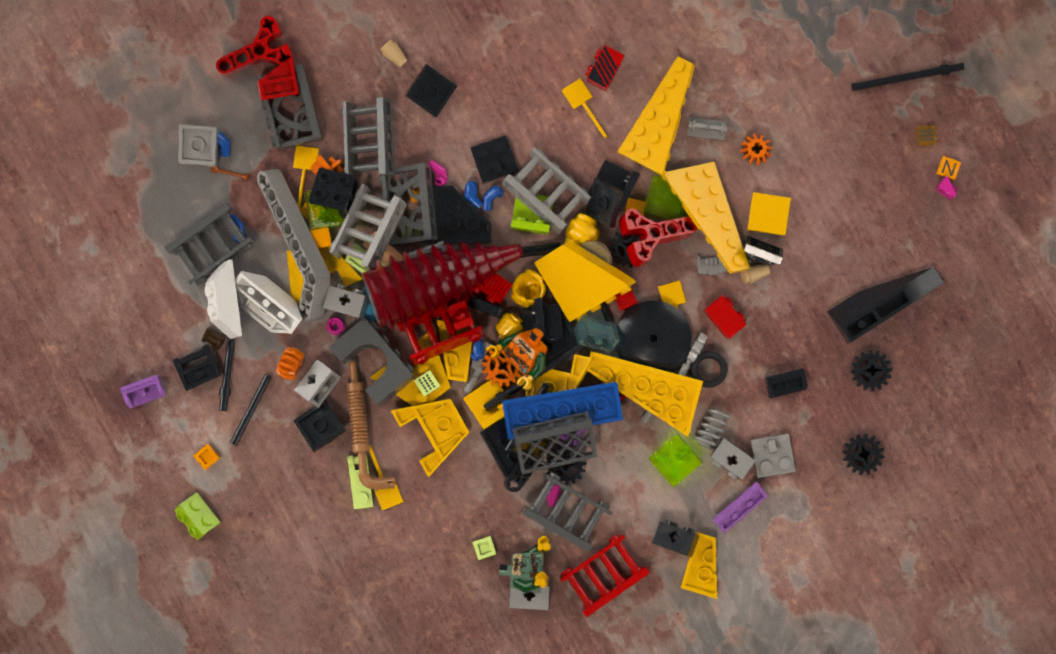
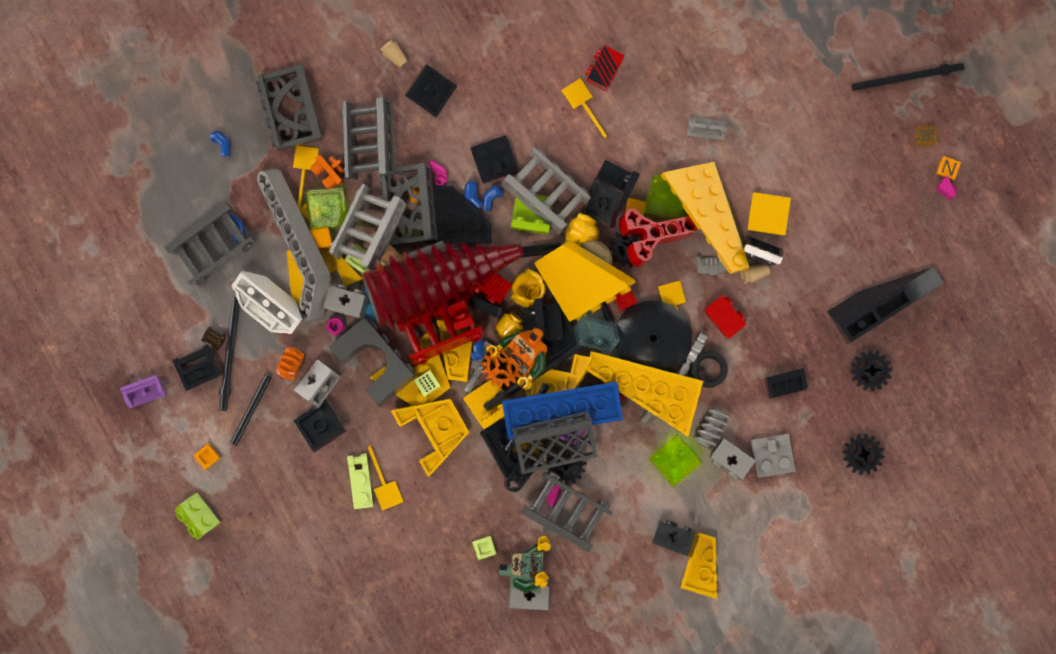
(198, 144): light grey hinge -> none
(215, 169): dark orange hinge -> none
(223, 300): white wedge -> none
(263, 40): red beam -> none
(278, 82): red wing -> none
(334, 190): black bracket -> none
(359, 433): medium nougat piece -> none
(621, 583): red fence -> none
(658, 124): yellow wing -> none
(740, 507): medium lavender plate -> none
(749, 145): orange gear -> none

